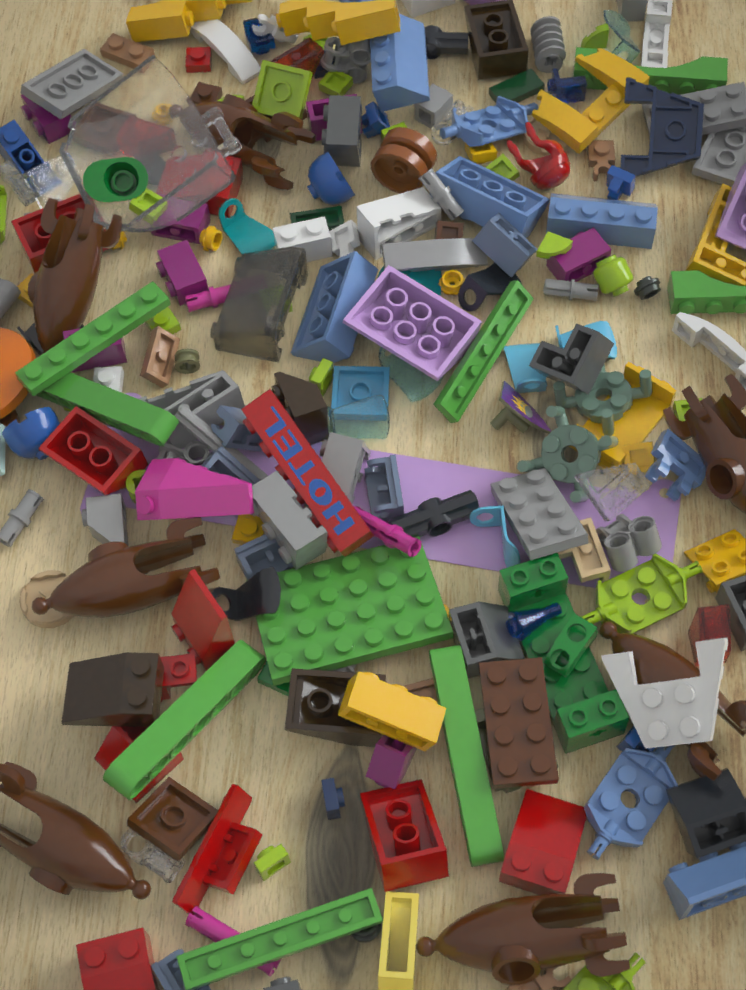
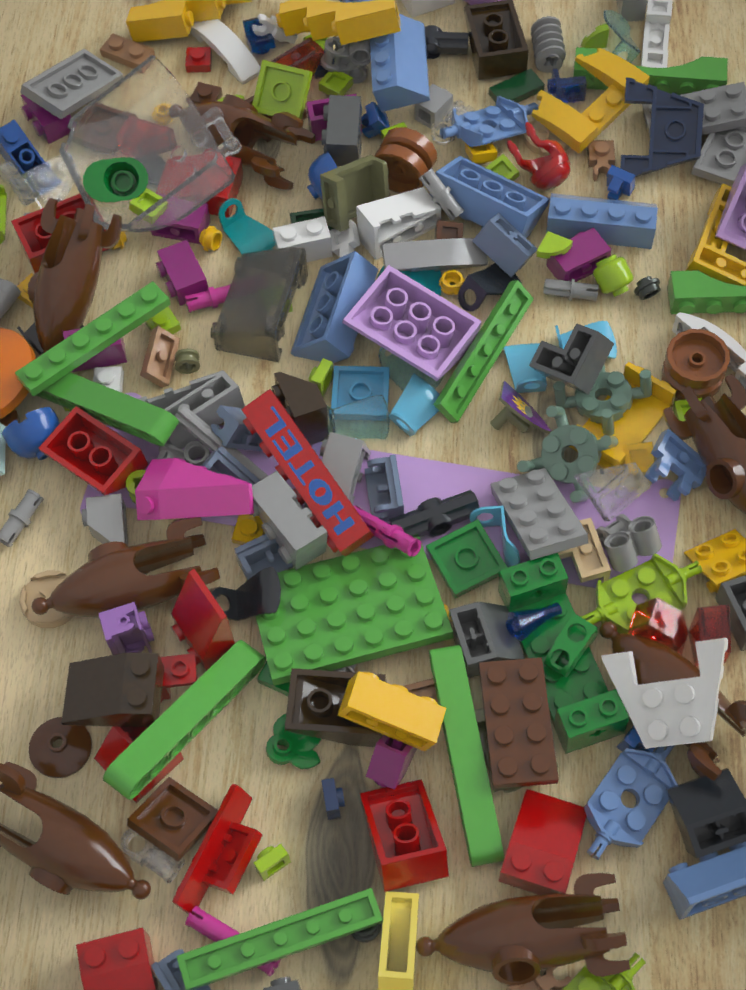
(65, 759): none -> reddish brown dish
(126, 629): none -> medium lavender hinge
(299, 747): none -> green plate
(352, 186): none -> olive panel
(414, 405): none -> medium azure piece
(466, 558): none -> green plate
(660, 623): none -> clear red slope
(696, 360): none -> dark orange wheel

